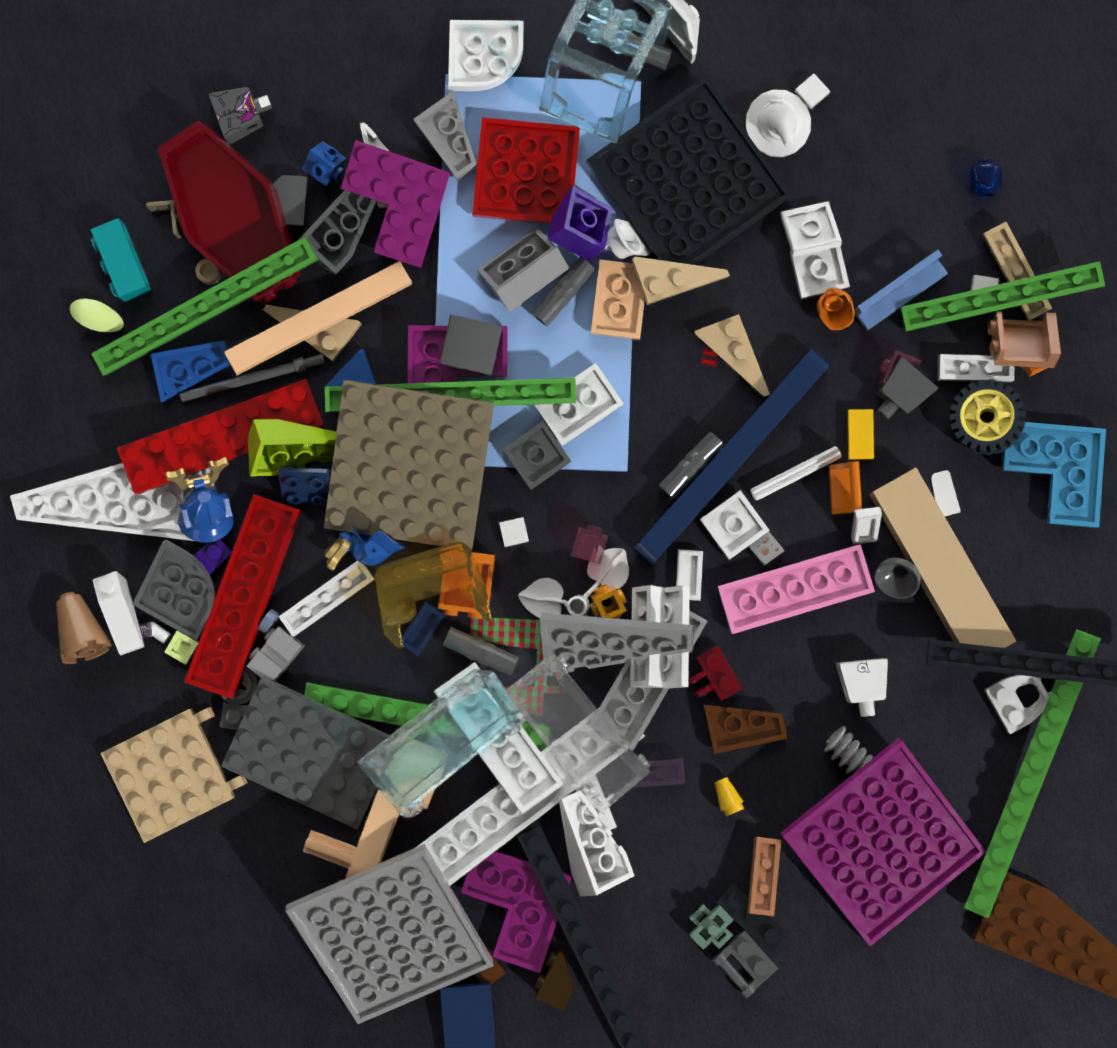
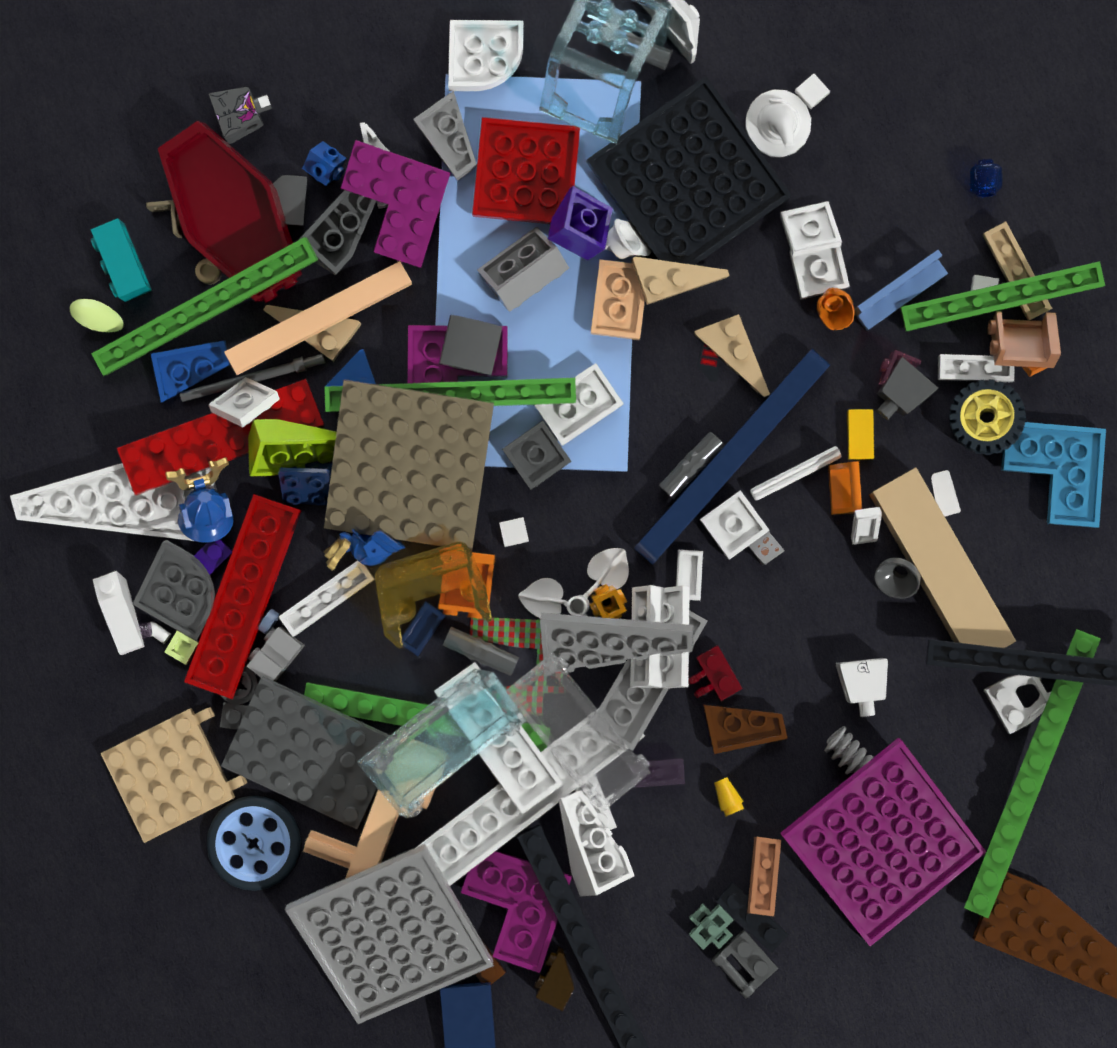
(79, 630): medium nougat cone -> none
(229, 820): none -> wedge
(244, 402): none -> white plate
(563, 291): dark grey axle -> none
(589, 544): clear pink brick -> none
(795, 589): bright pink plate -> none

